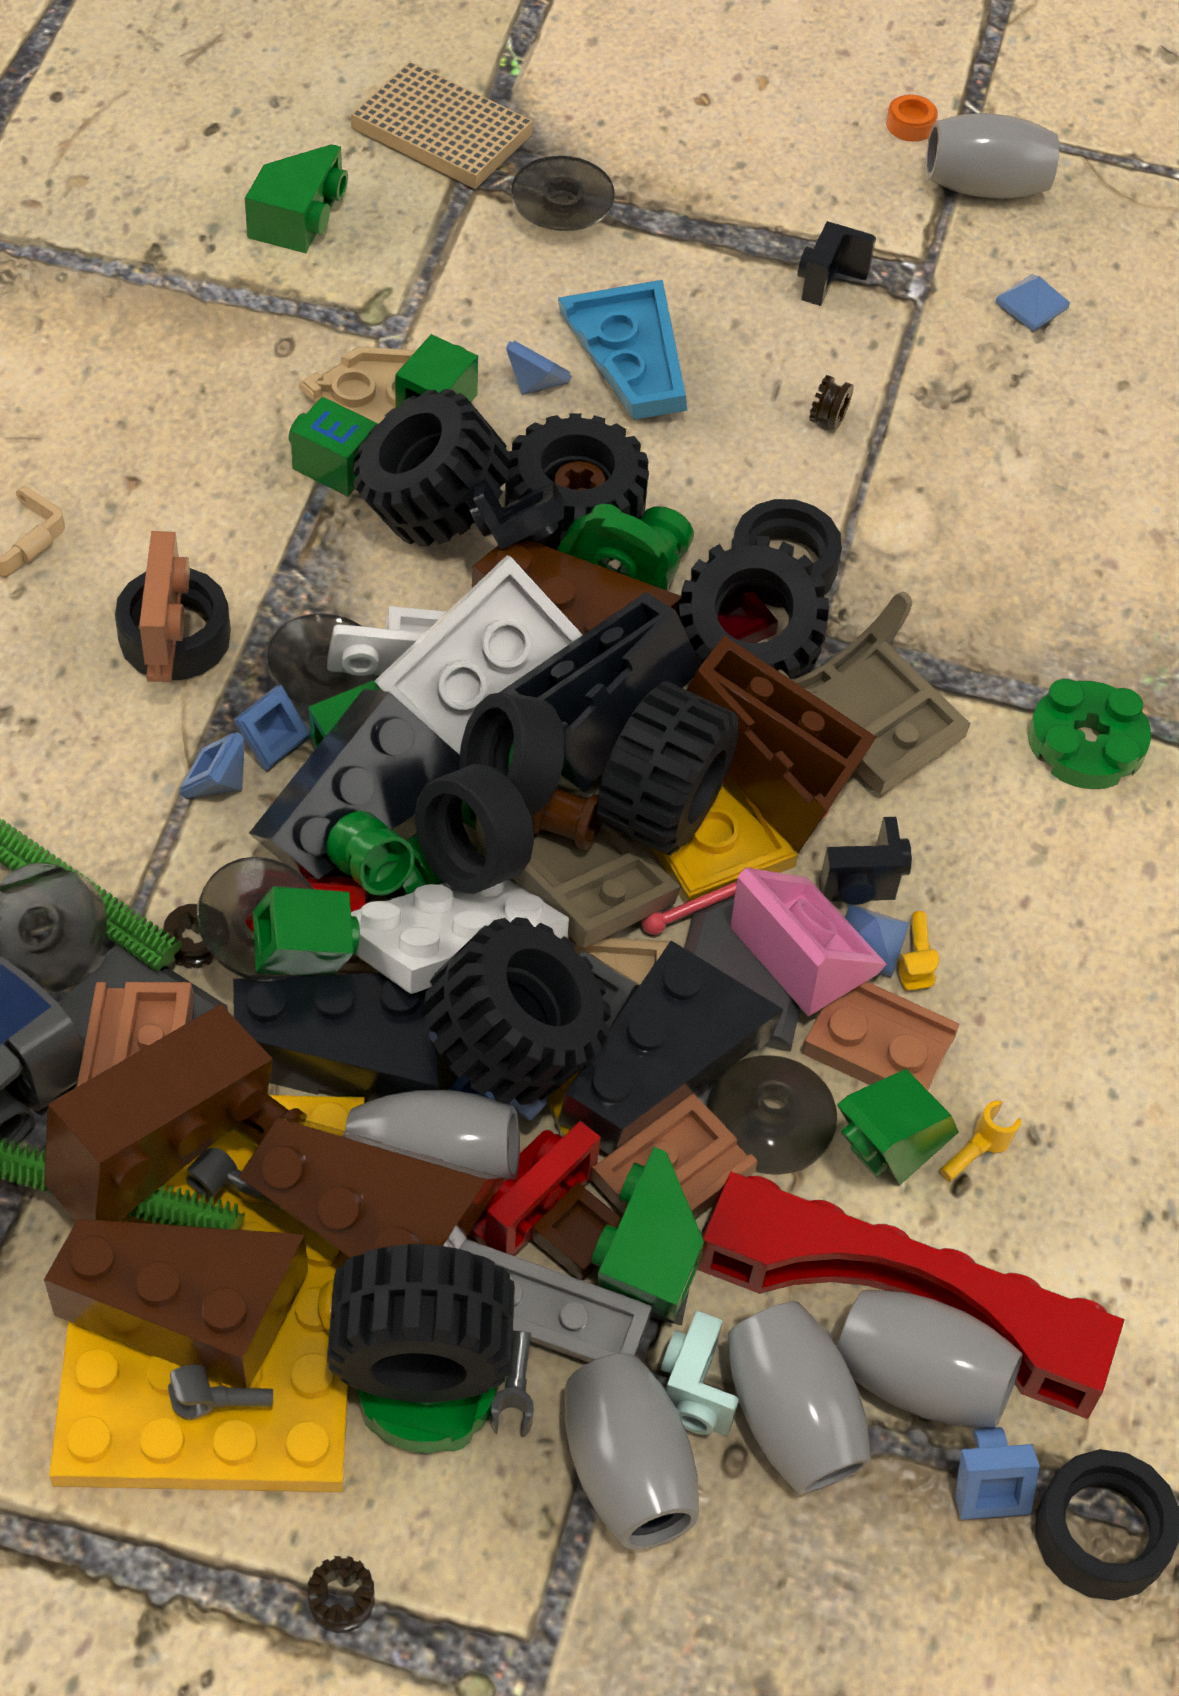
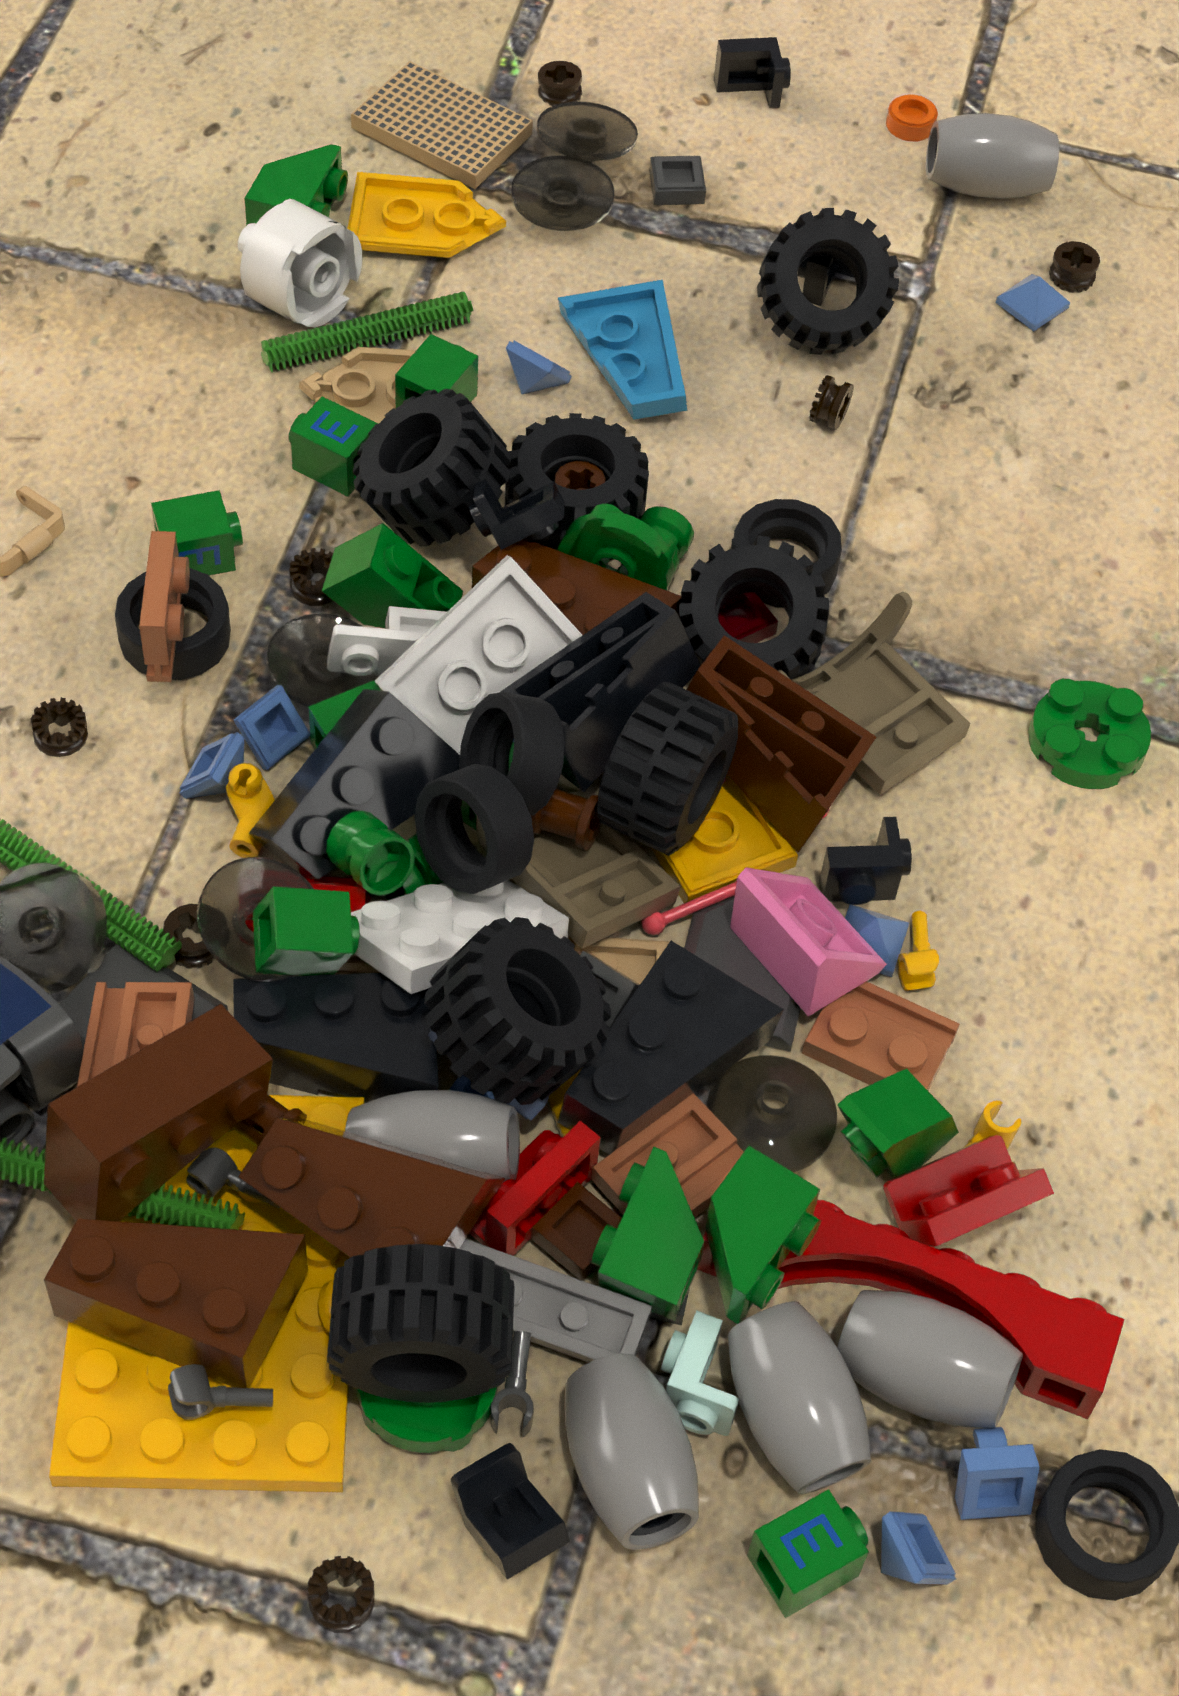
(61, 714): none -> dark brown bush
(202, 530): none -> green brick
(250, 800): none -> yellow arm
(299, 263): none -> white brick
(302, 570): none -> dark brown bush
(366, 329): none -> bright green axle
(384, 572): none -> green slope
(418, 215): none -> yellow tile
(507, 1511): none -> black bracket
(560, 72): none -> dark brown bush
(587, 131): none -> clear smoke dish
(677, 180): none -> dark grey tile
(752, 66): none -> black bracket
(753, 1226): none -> green slope
(809, 1552): none -> green brick
(848, 242): none -> black tyre
(913, 1550): none -> medium blue slope
(963, 1192): none -> red bracket
(1071, 277): none -> dark brown bush

